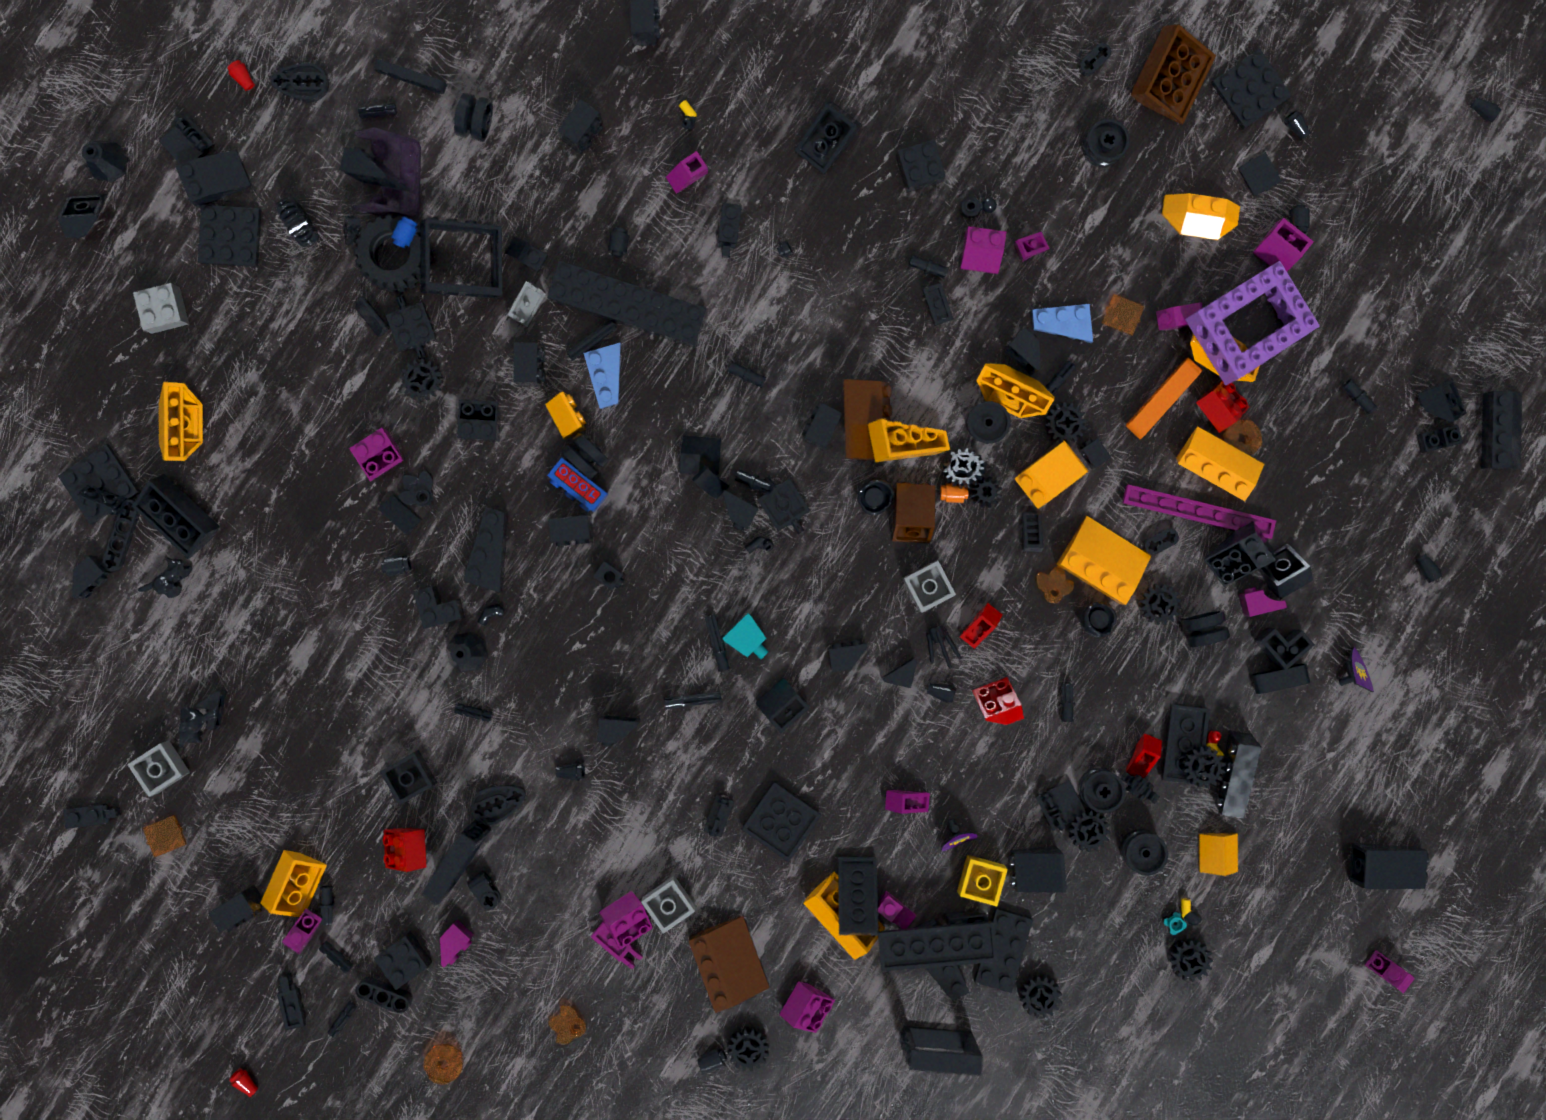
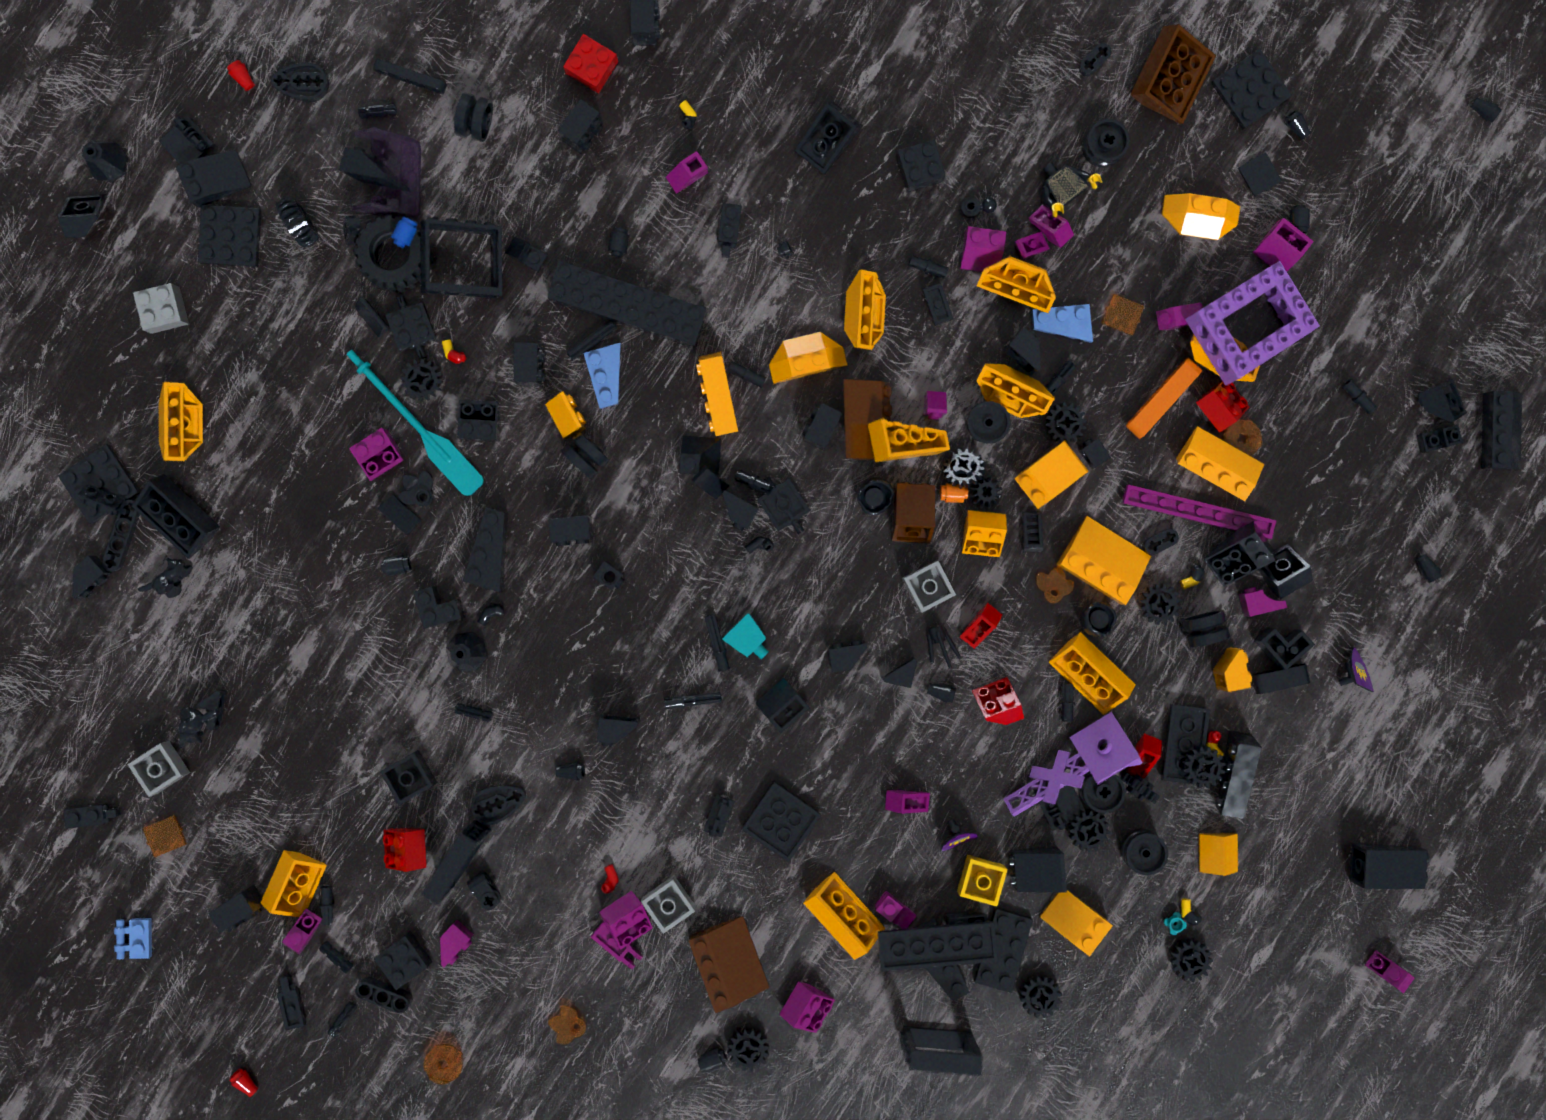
(139, 938): none -> medium blue plate
(439, 449): none -> teal piece
(451, 354): none -> red arm
(526, 304): light grey hinge -> none
(577, 485): brick -> none
(590, 63): none -> red brick
(611, 881): none -> red arm
(718, 394): none -> light orange wedge
(806, 357): none -> light orange wedge
(858, 896): black plate -> none
(865, 310): none -> light orange wedge
(935, 405): none -> magenta slope
(984, 533): none -> light orange slope
(1019, 282): none -> light orange wedge
(1054, 228): none -> magenta arch
(1065, 186): none -> black torso
(1076, 921): none -> light orange slope
(1092, 673): none -> light orange slope
(1101, 763): none -> medium lavender piece
(1195, 578): none -> arm
(1232, 671): none -> light orange slope

